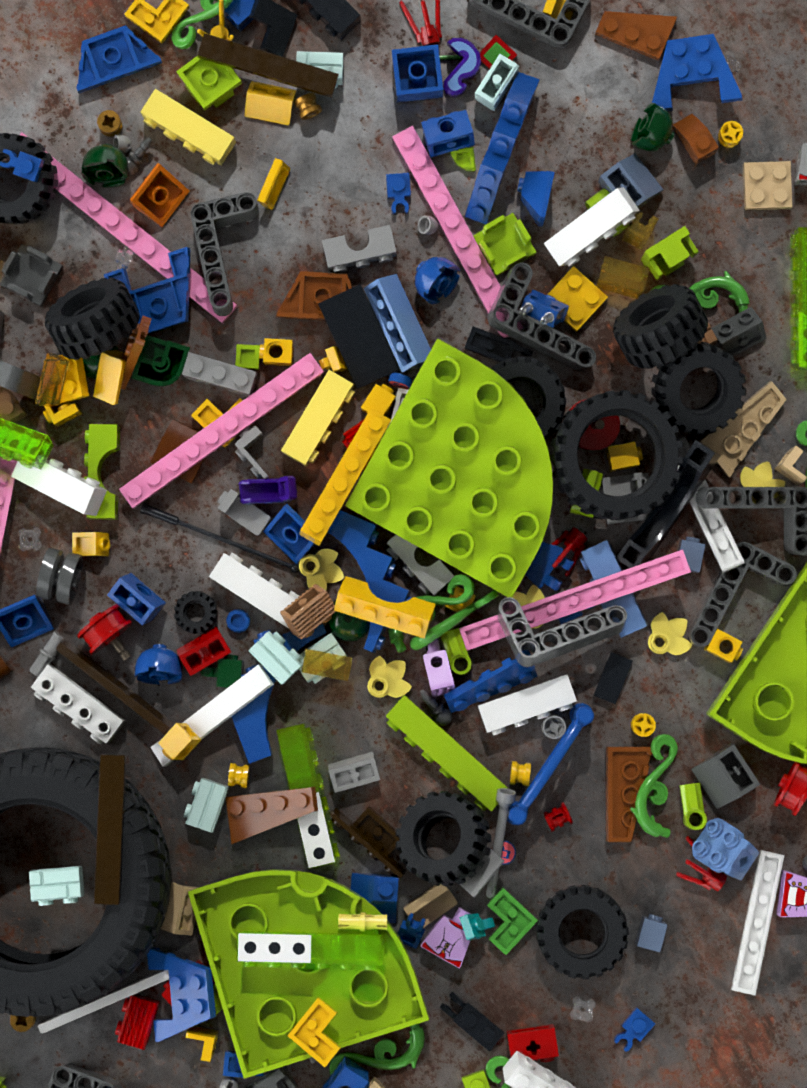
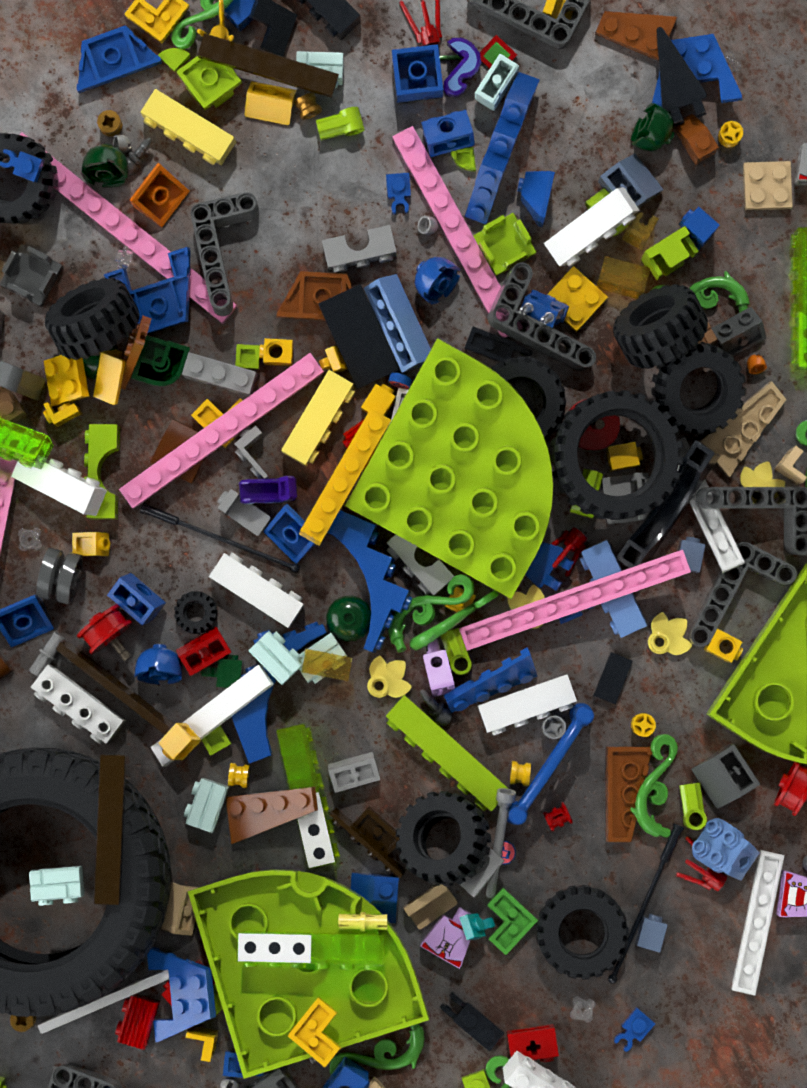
(52, 380): clear yellow panel -> none
(174, 57): none -> lime tile
(216, 740): none -> lime plate
(238, 620): blue tile -> none
(273, 184): yellow tile -> none
(308, 611): medium nougat brick -> none
(325, 569): light yellow plate -> none
(346, 122): none -> lime piece
(408, 617): yellow arch -> none
(411, 931): blue plate -> none
(558, 634): dark grey beam -> none
(665, 857): none -> black piece
(677, 81): none -> black flag
(700, 226): none -> blue brick
(756, 364): none -> orange hinge

